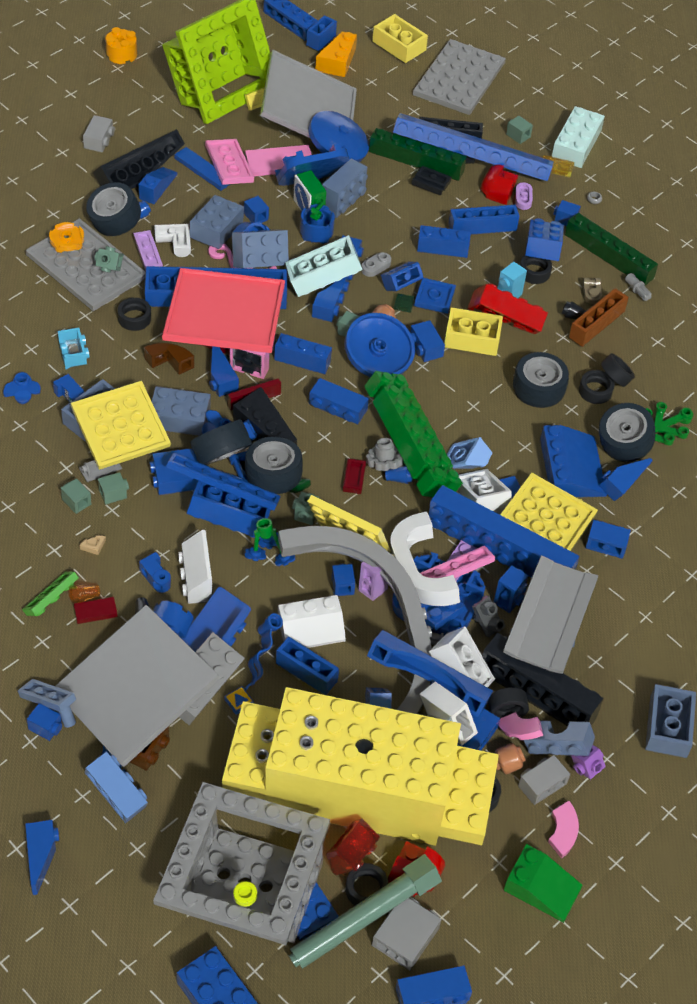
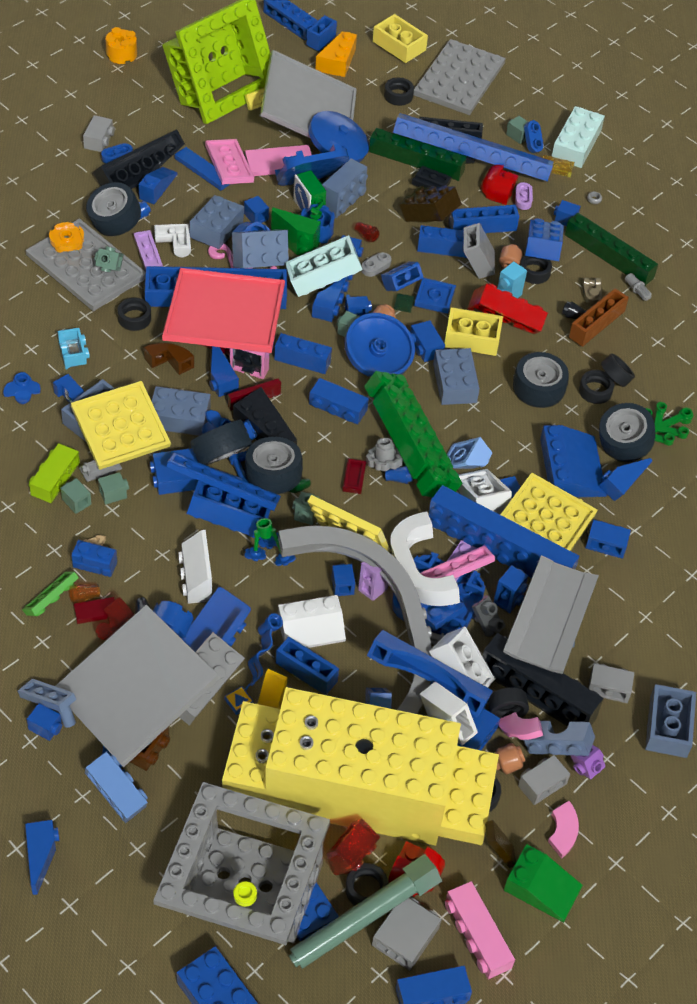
(54, 473): none -> lime brick
(94, 558): none -> blue brick
(114, 152): none -> blue plate
(118, 615): none -> clear red brick
(154, 574): blue leg -> none
(273, 689): none -> yellow slope
(302, 231): none -> green slope
(358, 305): none -> blue brick
(368, 232): none -> clear red cone
(397, 98): none -> black tyre
(430, 204): none -> dark brown brick
(456, 376): none -> sand blue brick
(479, 251): none -> light grey brick
(479, 930): none -> bright pink brick
(500, 843): none -> dark brown tile
(509, 254): none -> nougat head
(533, 134): none -> blue plate
(611, 682): none -> light grey brick

